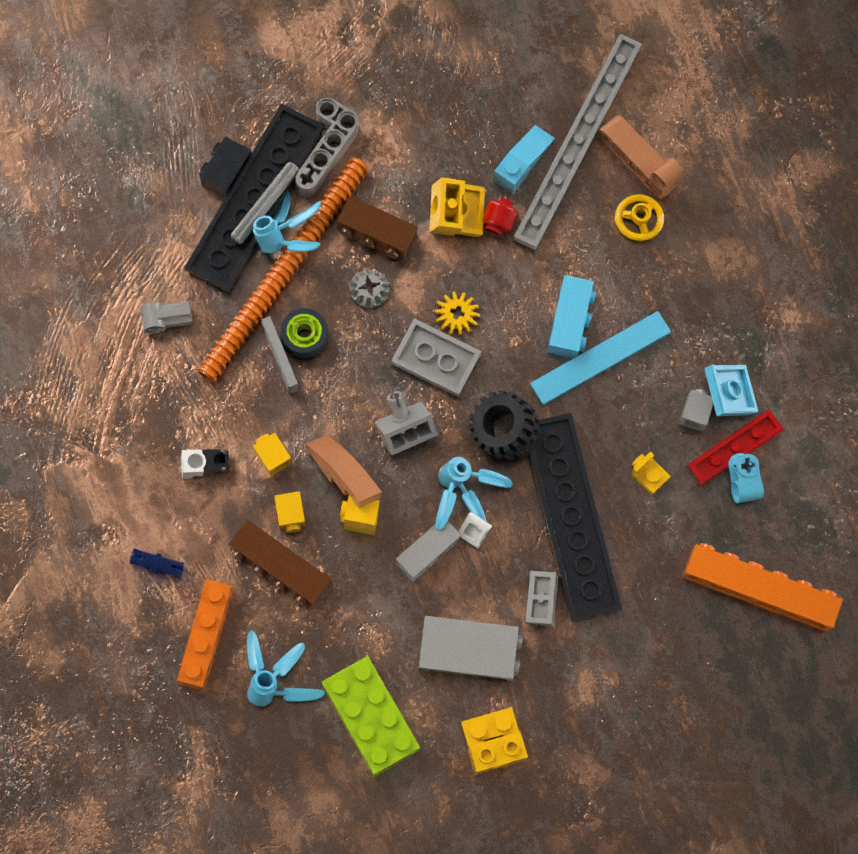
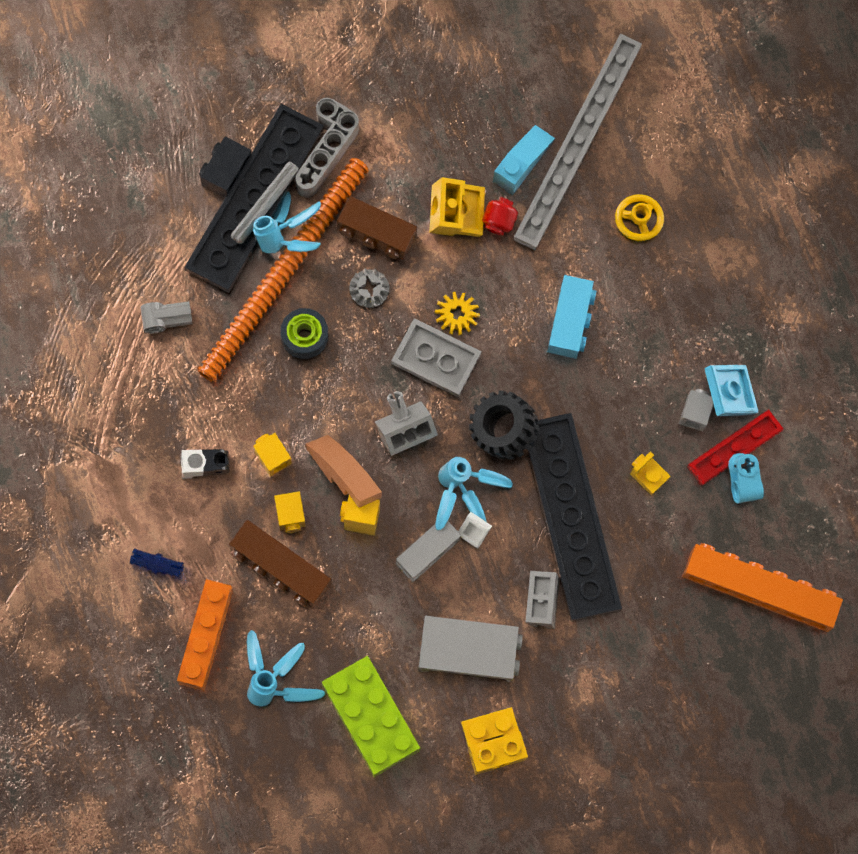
(279, 355): light grey tile -> none
(600, 358): medium azure tile -> none
(641, 158): nougat beam -> none

